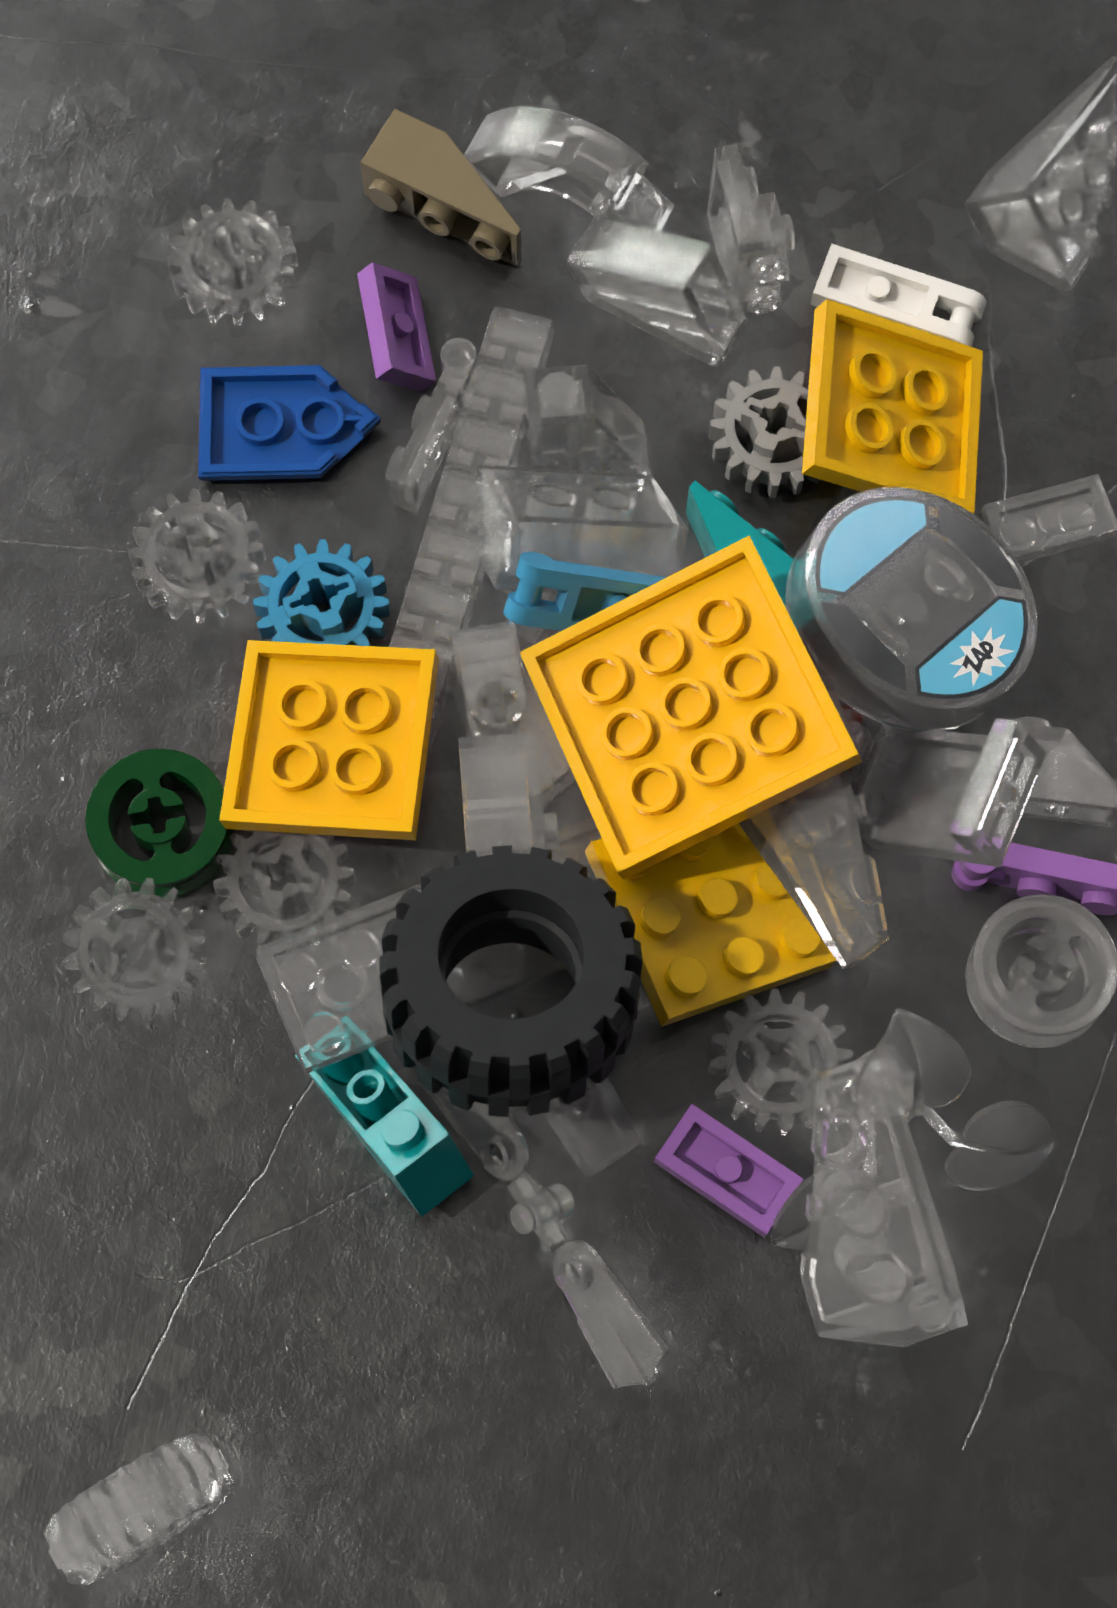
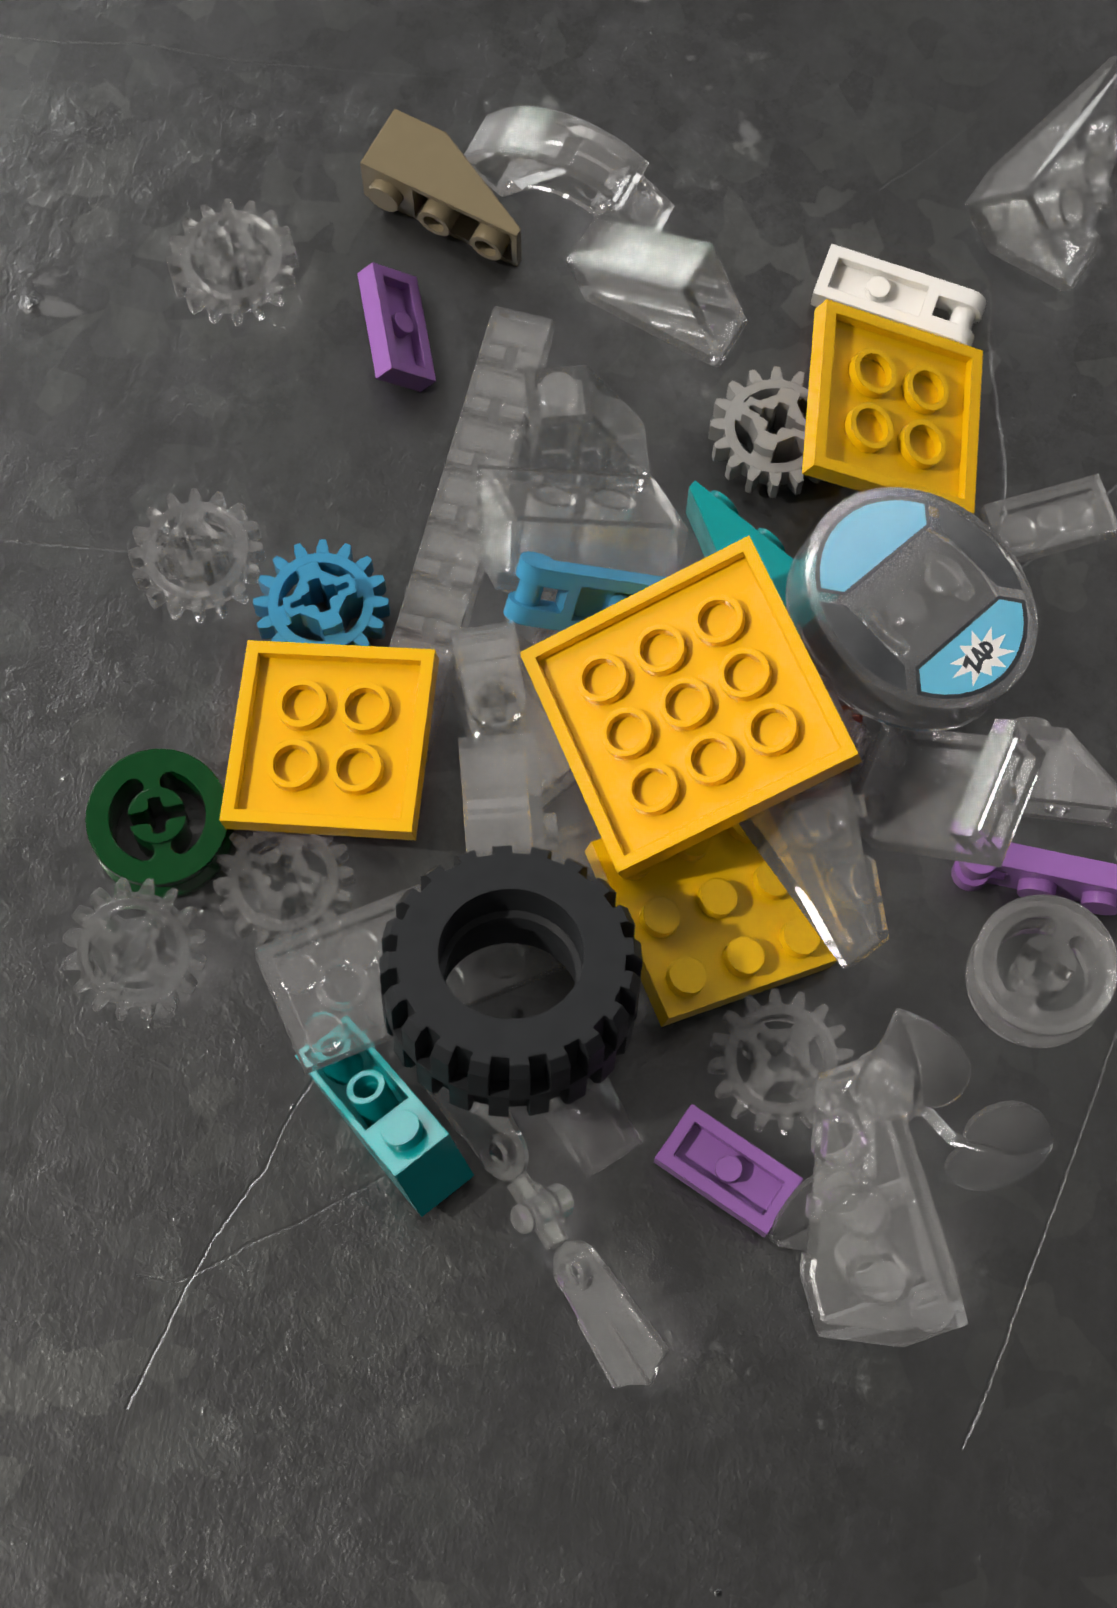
(138, 1508): clear gear -> none
(276, 422): blue tile -> none
(434, 427): clear plate -> none
(748, 232): clear plate -> none

